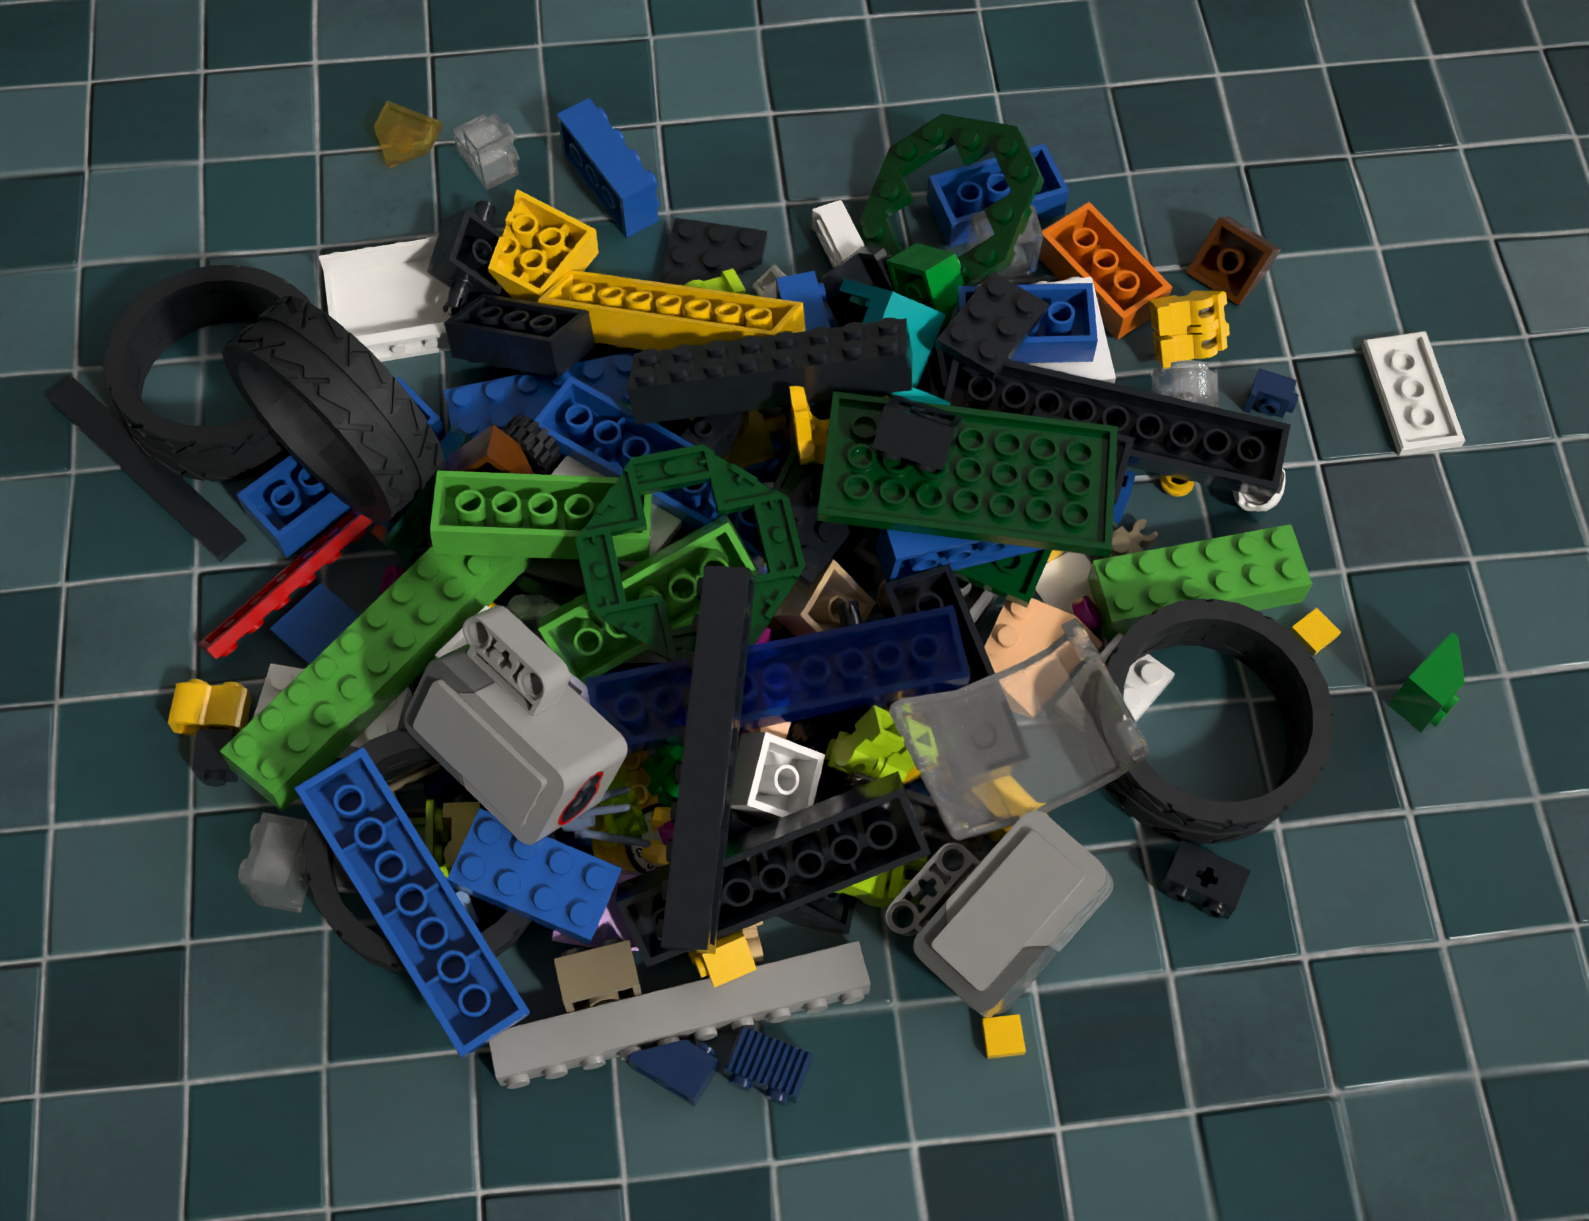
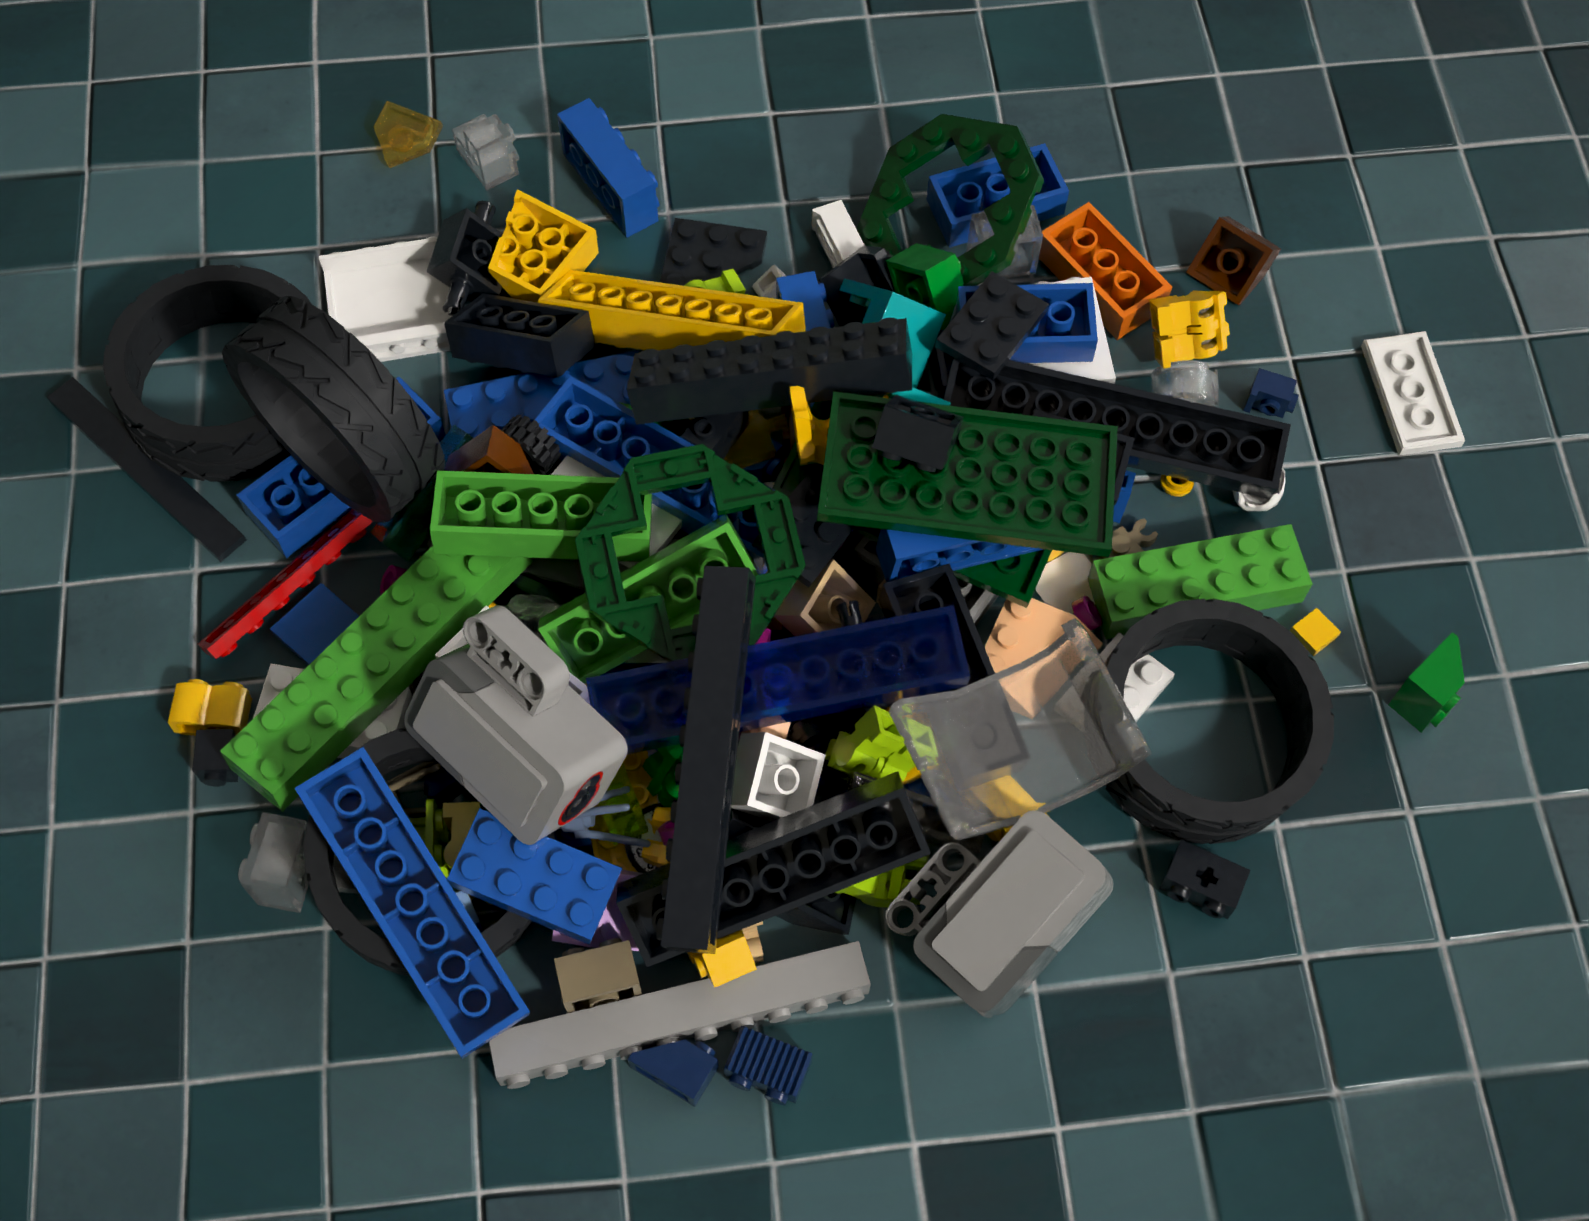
(1003, 1036): yellow tile -> none

